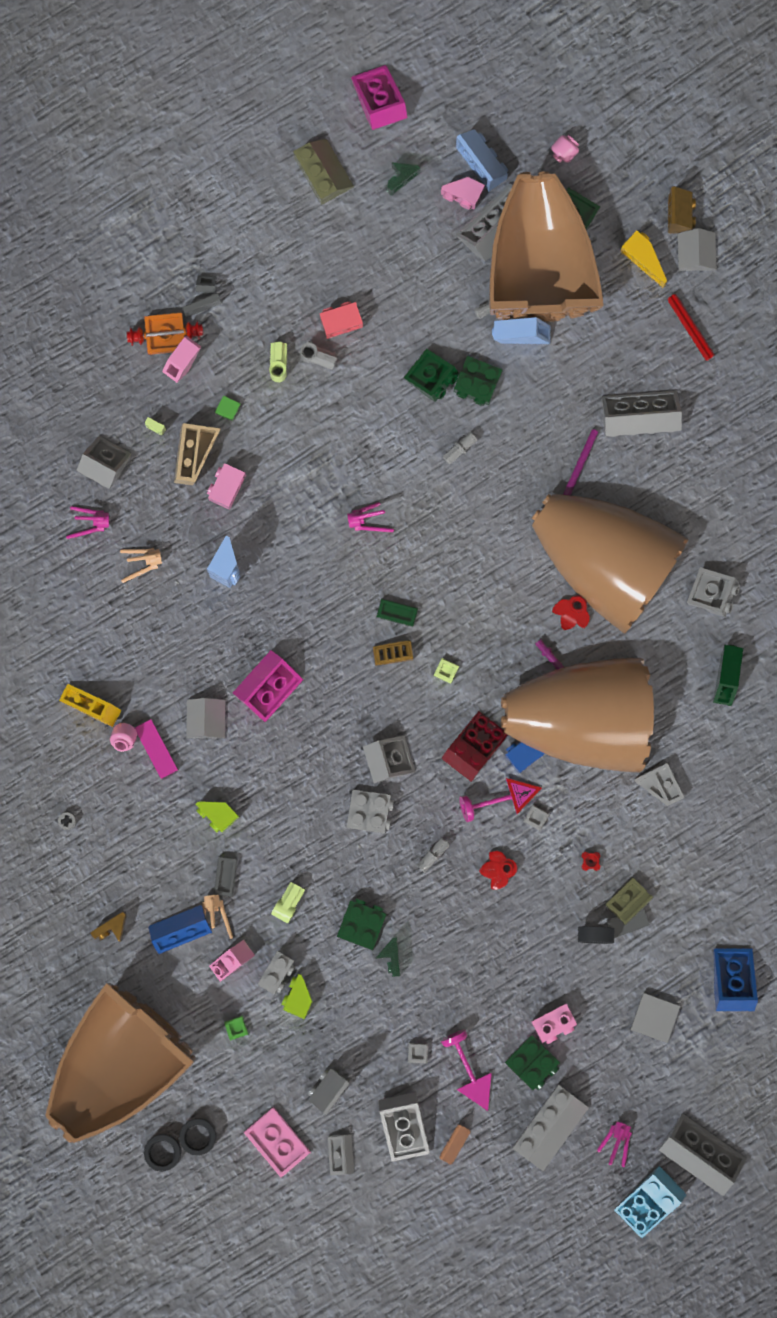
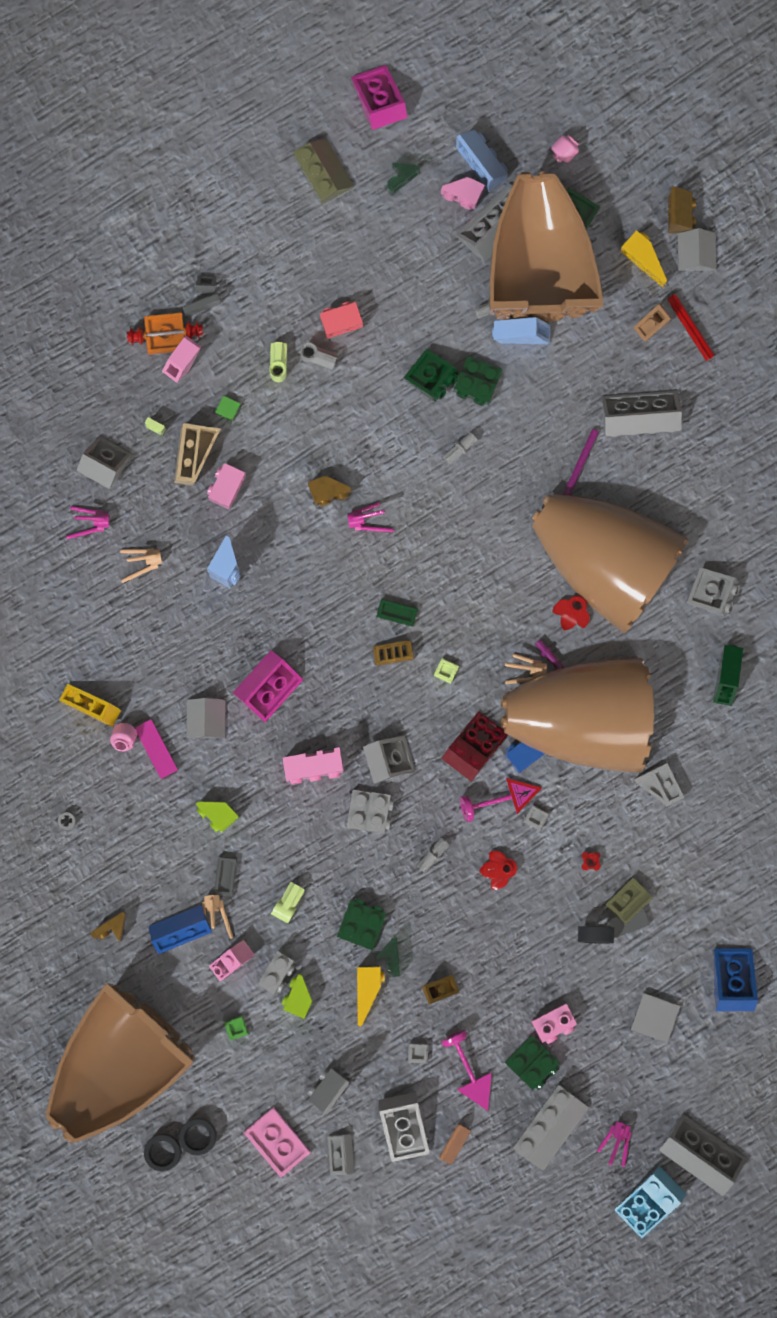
(313, 766): none -> bright pink wedge
(326, 490): none -> pearl gold slope
(368, 986): none -> yellow slope
(440, 989): none -> pearl gold slope
(536, 669): none -> light nougat plant
(652, 322): none -> medium nougat slope

